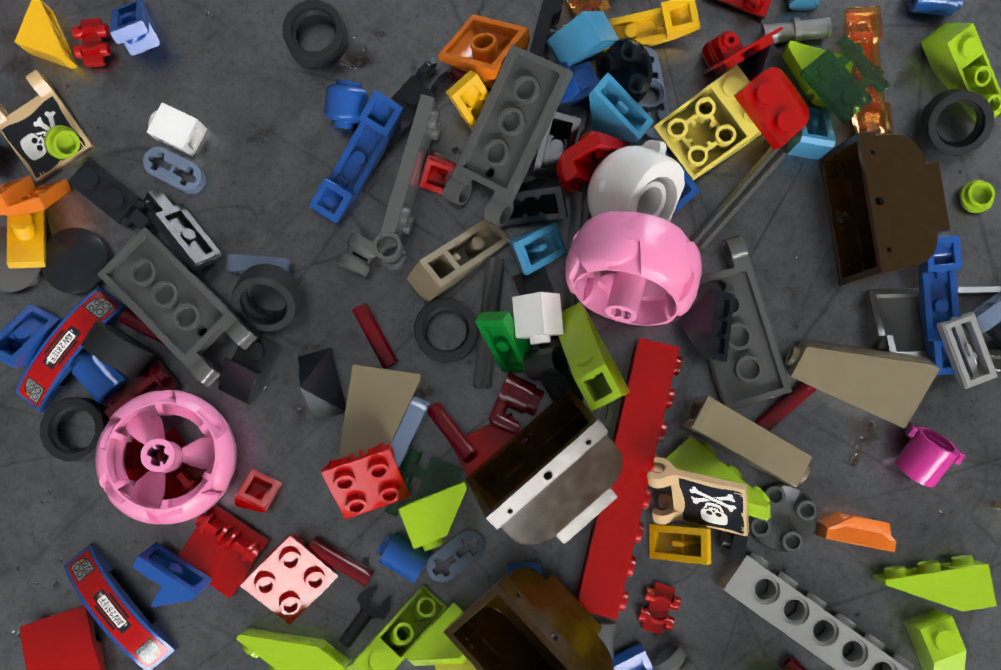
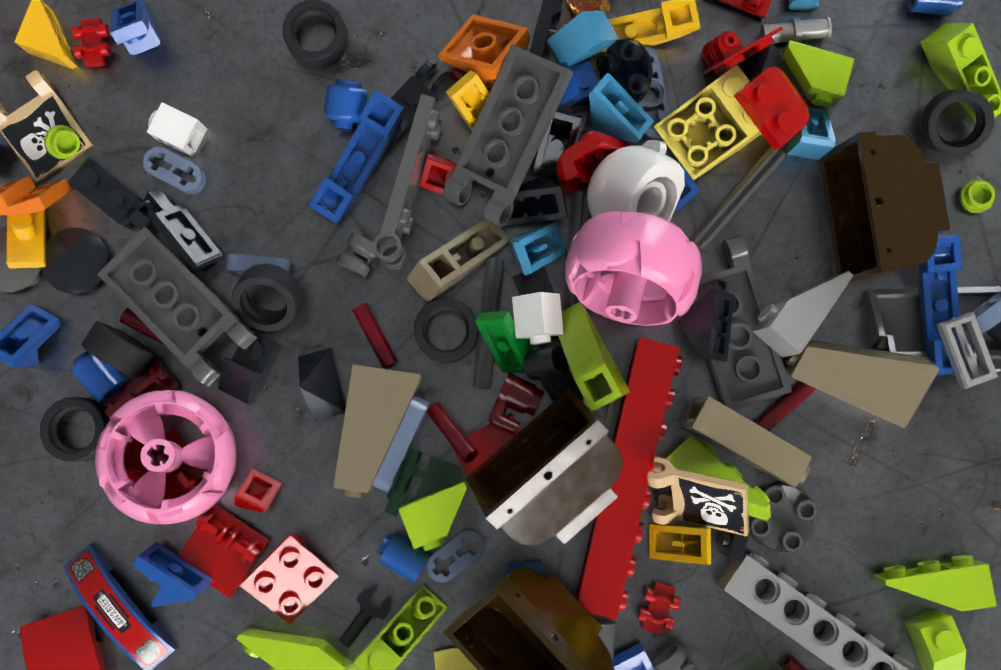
(55, 357): slope -> none
(340, 561): dark red piece -> none
(365, 481): red hinge -> none
(435, 646): lime slope -> none
(794, 320): none -> light grey slope
(838, 86): clear green plate -> none
(856, 531): orange slope -> none
(865, 27): clear orange slope -> none
(927, 455): dark pink piece -> none

